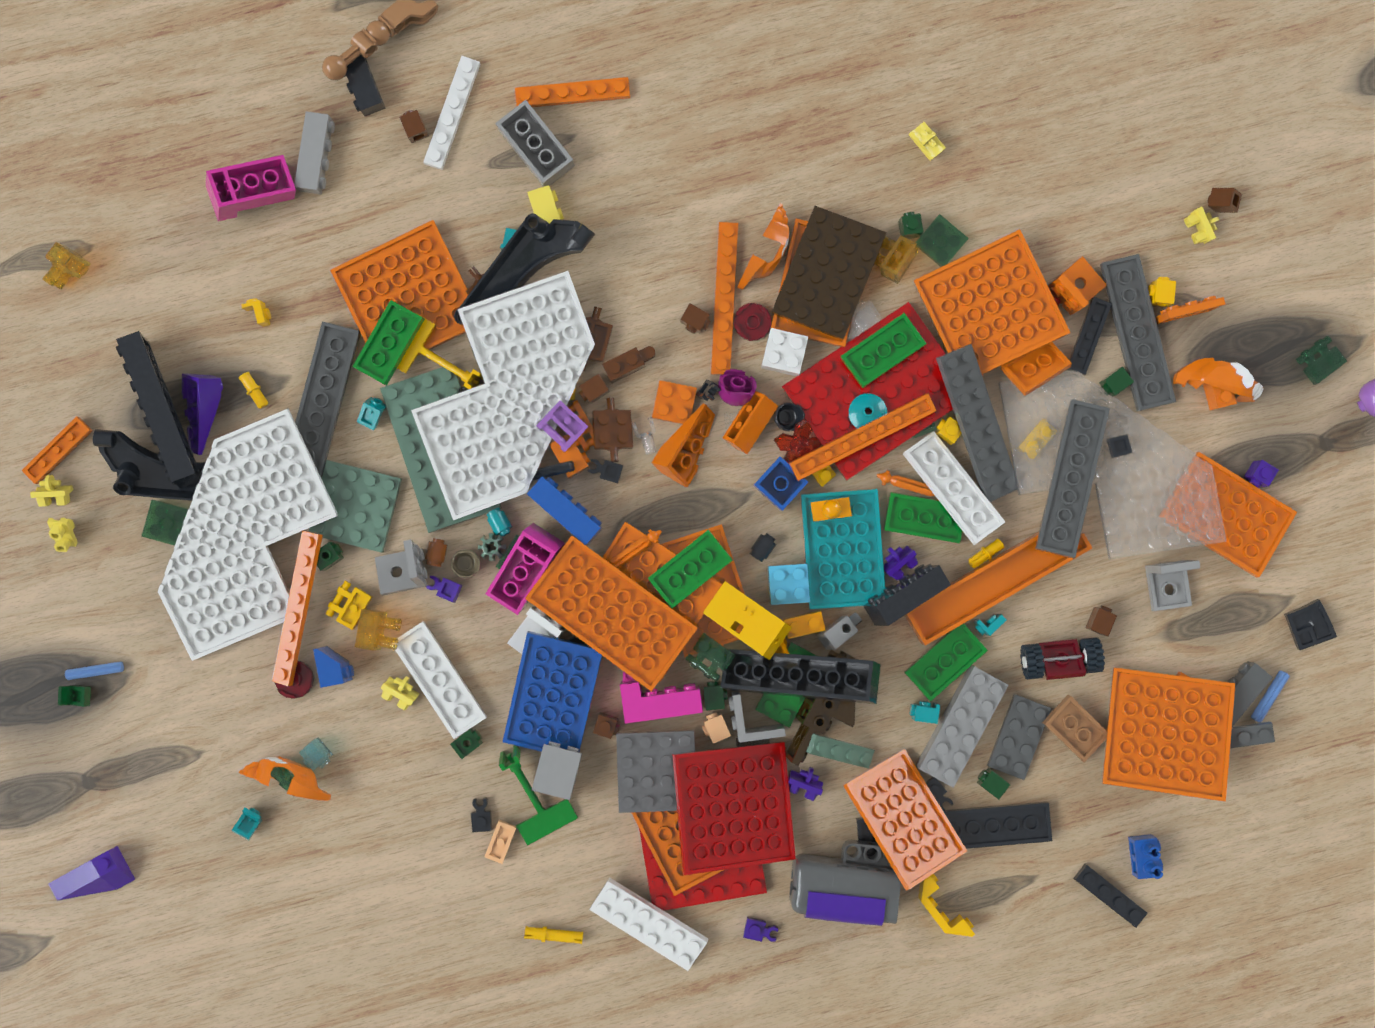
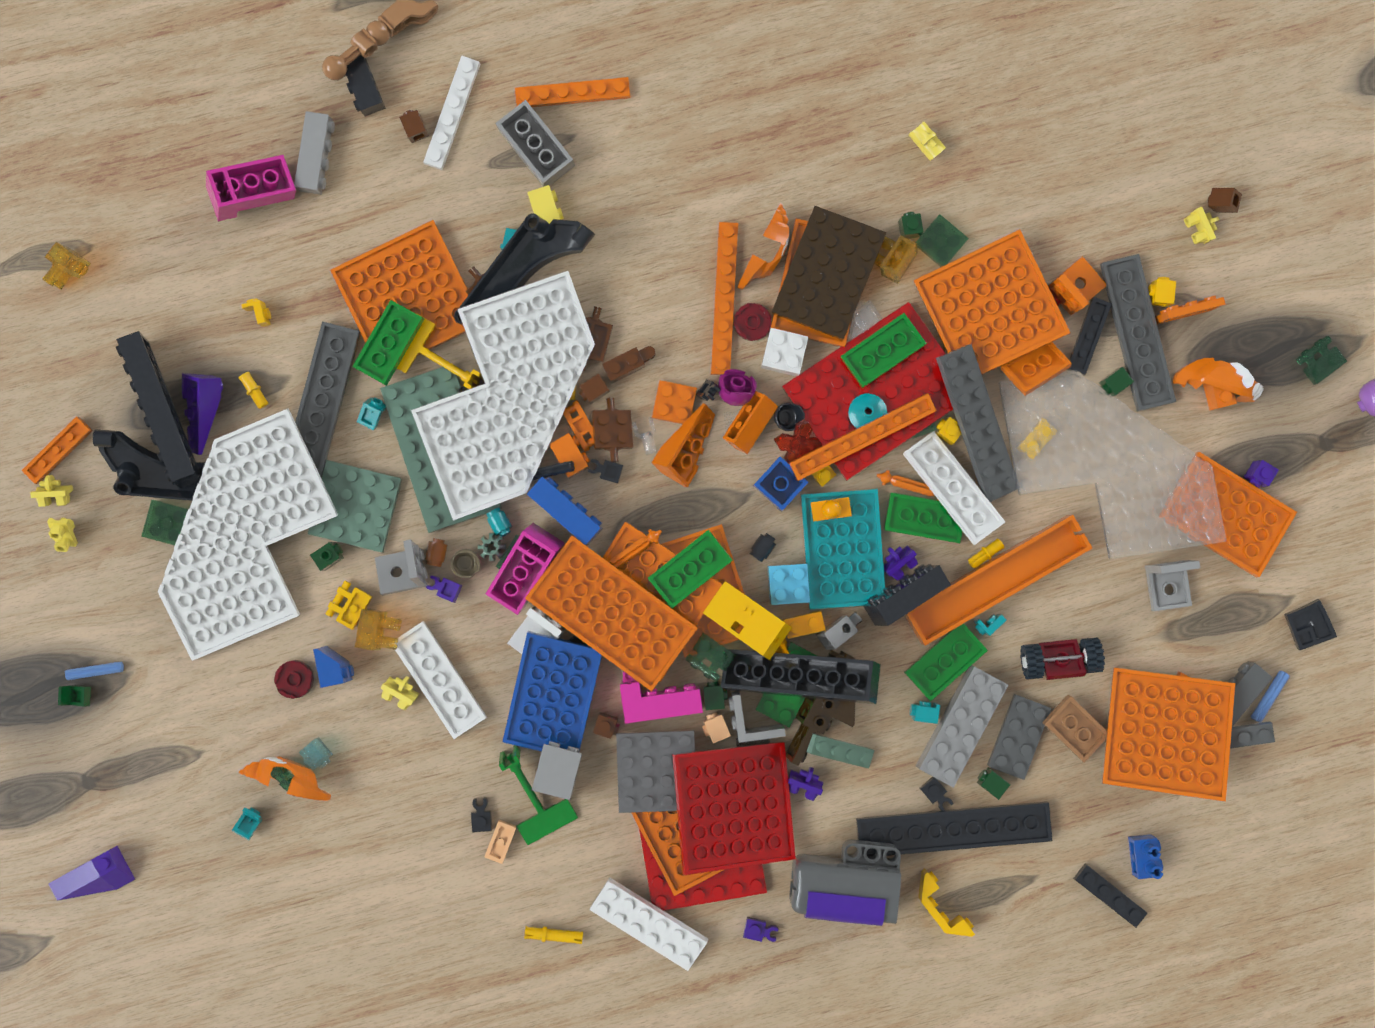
(297, 608): plate -> none
(463, 750): dark green brick -> none
(566, 421): medium lavender plate -> none
(695, 319): reddish brown brick -> none
(905, 819): orange plate -> none
(1072, 478): dark grey plate -> none
(1101, 620): reddish brown brick -> none
(1119, 446): black plate -> none

